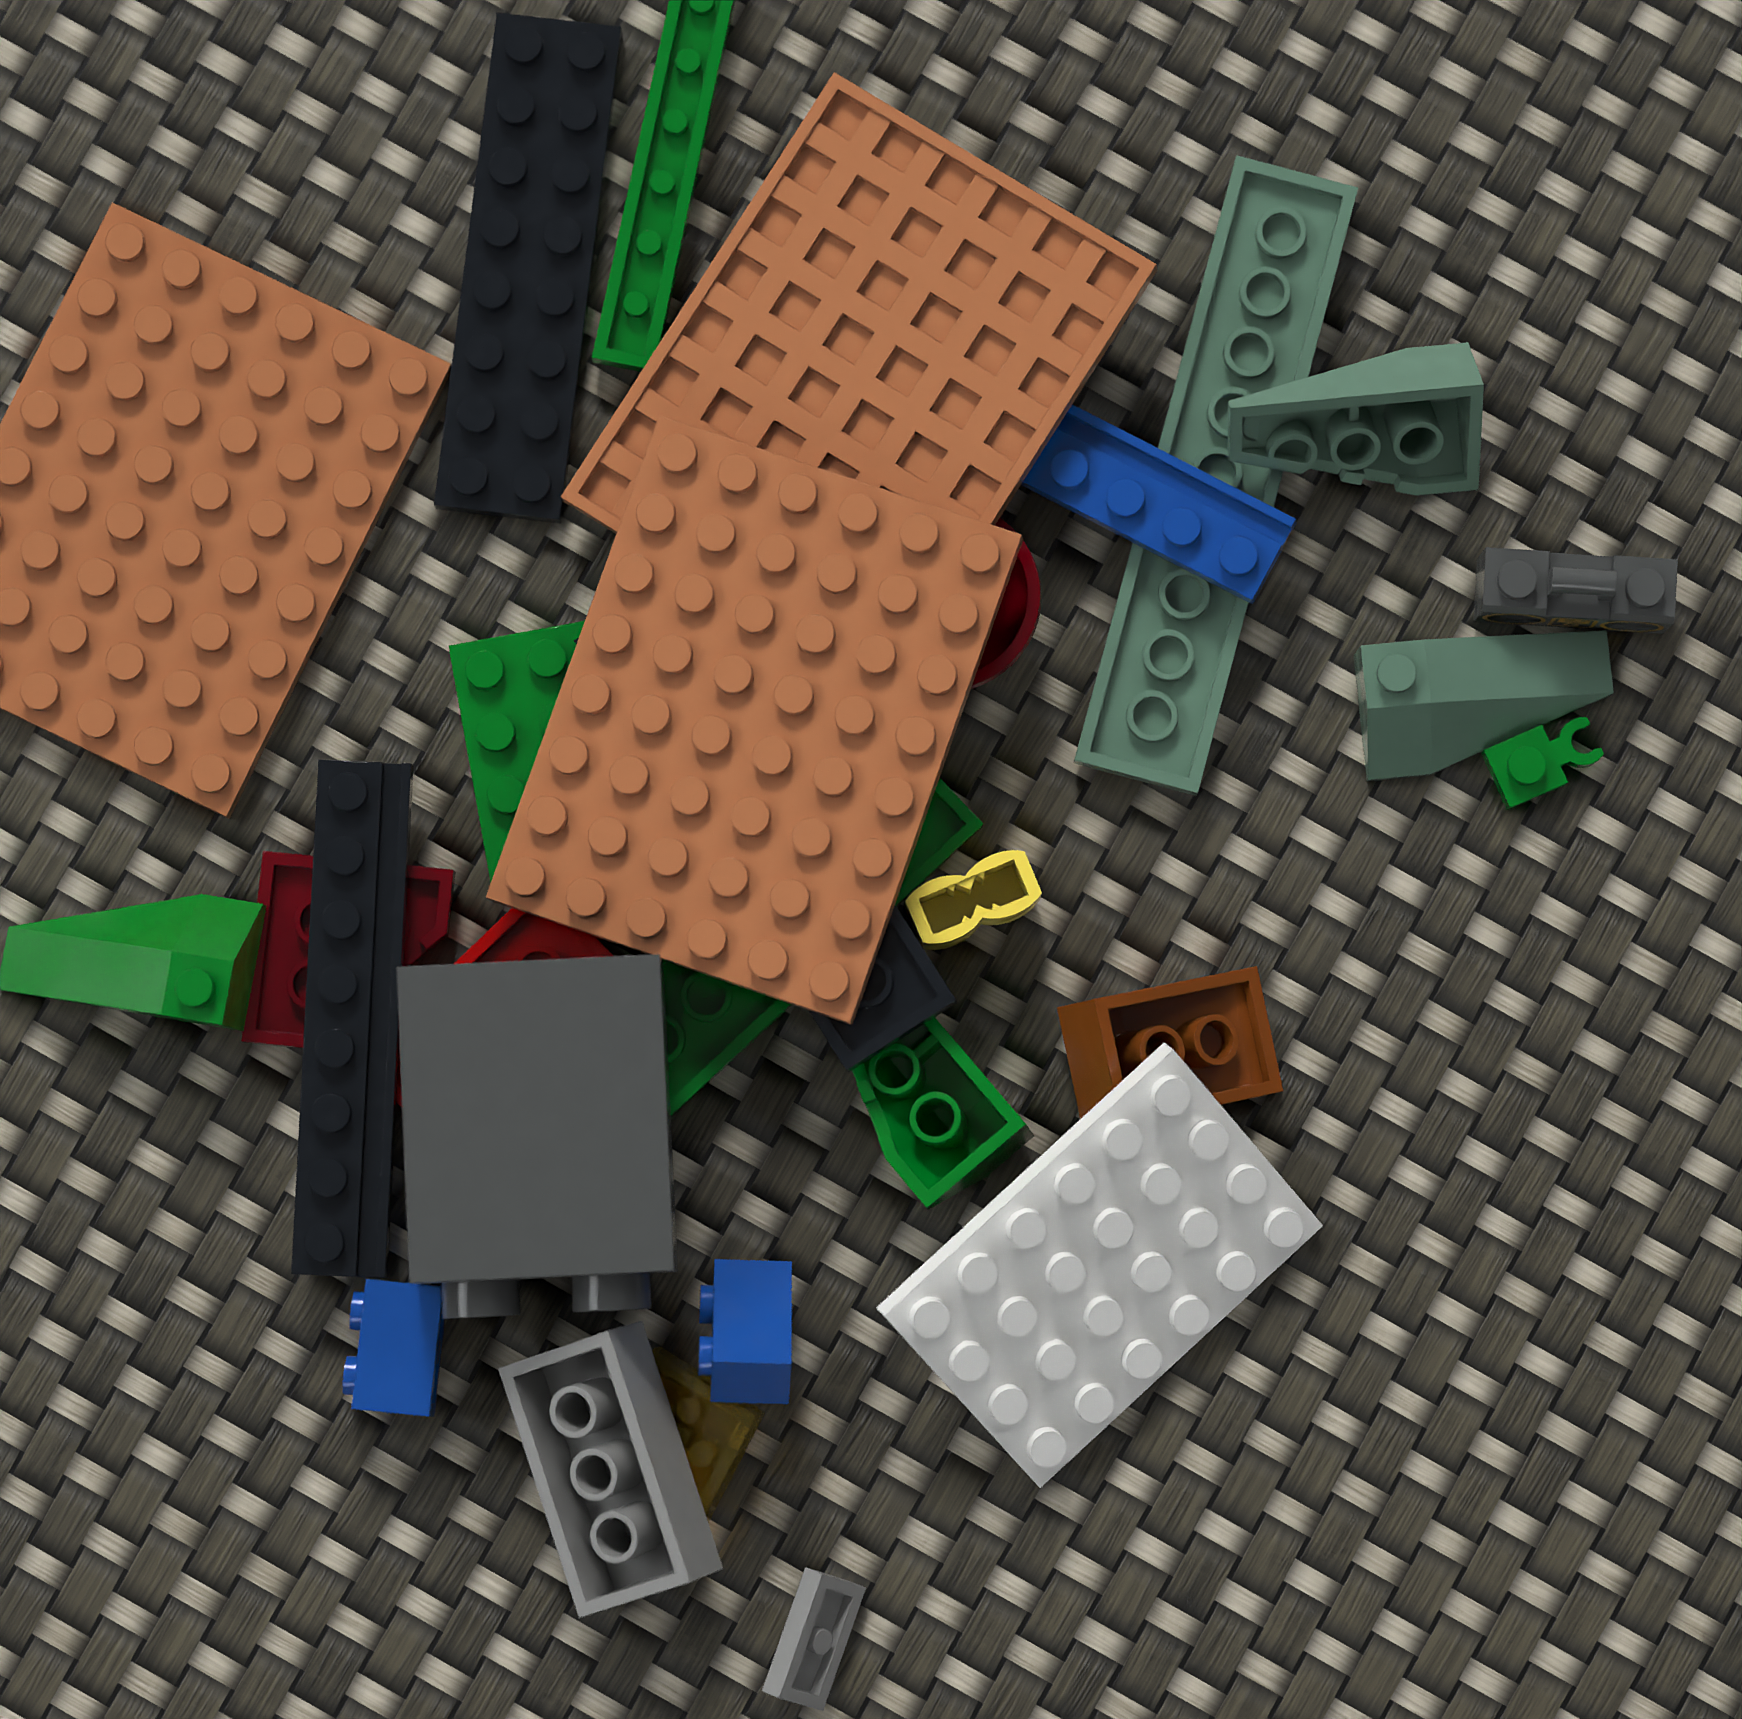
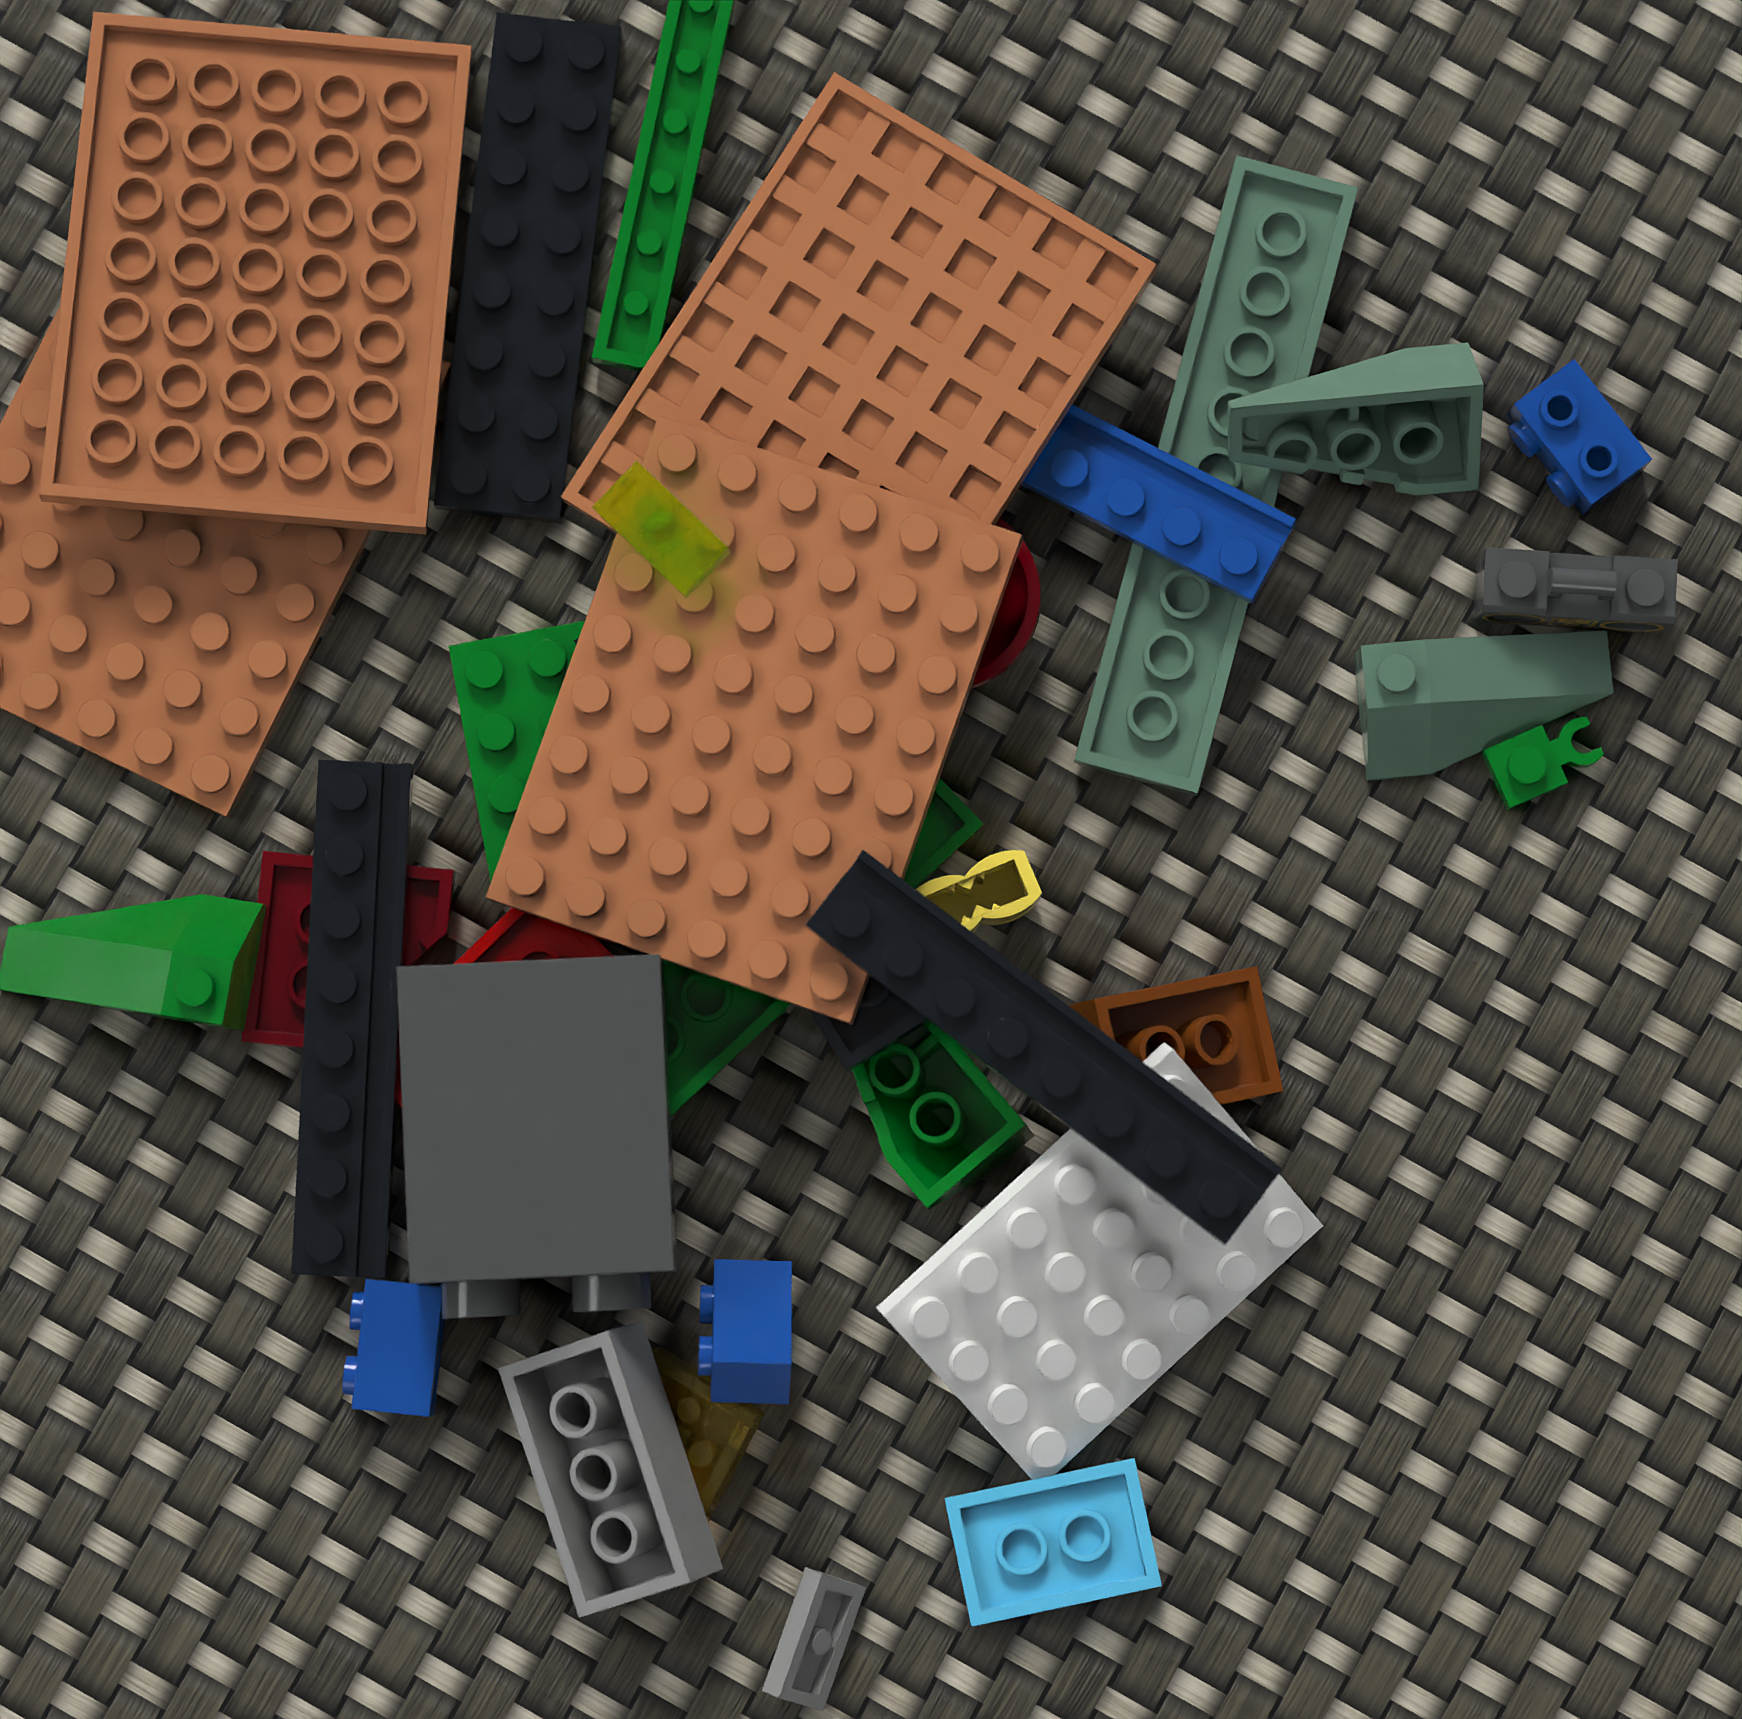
(257, 274): none -> nougat plate
(661, 529): none -> clear neon green plate
(1044, 1047): none -> black plate
(1052, 1542): none -> medium azure plate
(1576, 438): none -> blue brick

